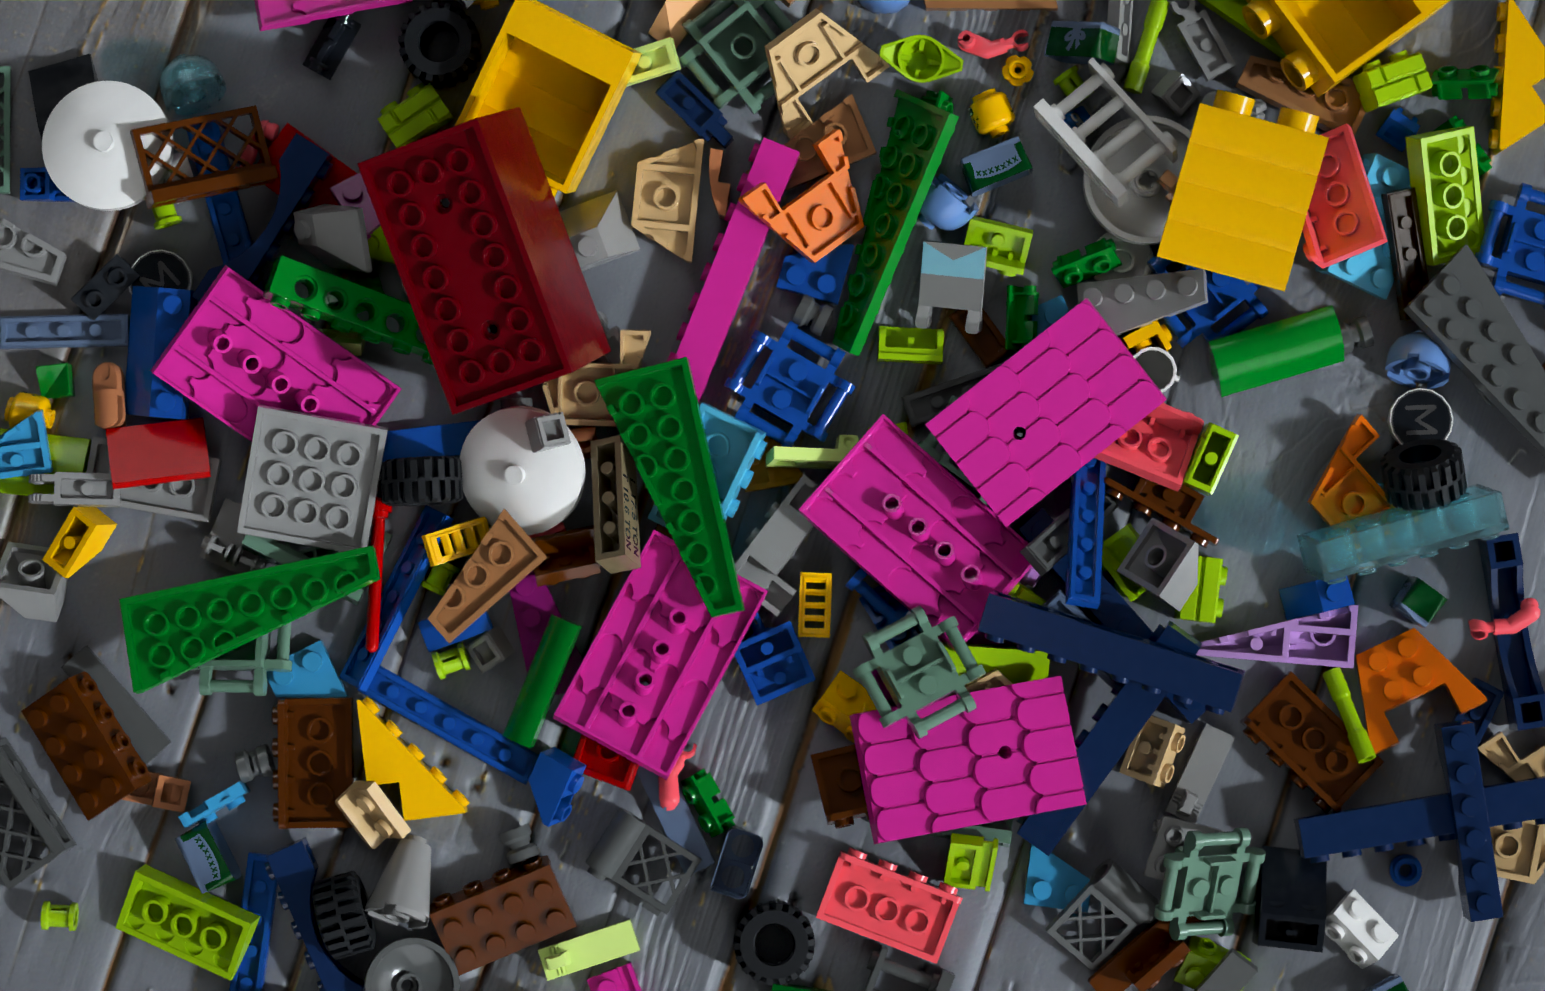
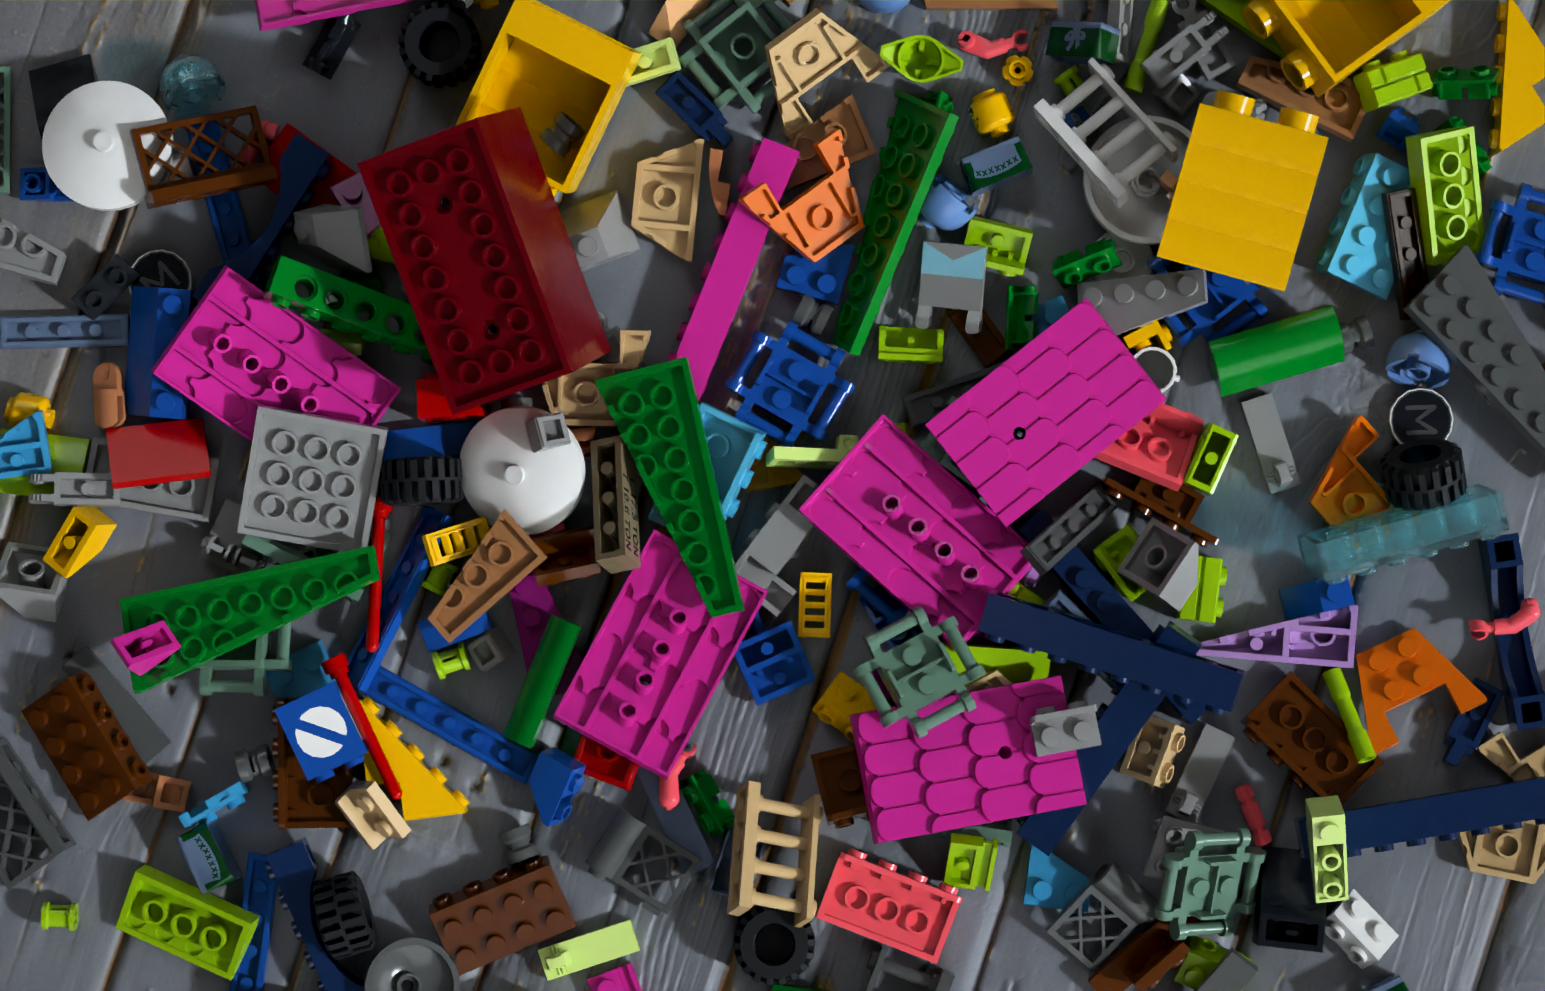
(56, 380): green slope -> none
(146, 647): none -> dark pink slope
(166, 216): lime bush -> none
(322, 732): none -> blue brick
(338, 670): none -> red piece
(404, 886): light grey cone -> none
(415, 116): lime brick -> none
(433, 405): none -> red slope
(560, 136): none -> dark grey wheel
(745, 863): none -> tan fence
(1065, 729): none -> light grey bracket
(1086, 535): blue tile -> none
(1181, 52): none -> light grey hinge
(1253, 815): none -> coral axle
(1270, 443): none -> light grey hinge
(1327, 848): none -> yellowish green slope
(1342, 207): coral bracket -> none
(1415, 870): blue plate -> none
(1417, 601): dark green piece -> none
(1467, 799): dark blue arch -> none

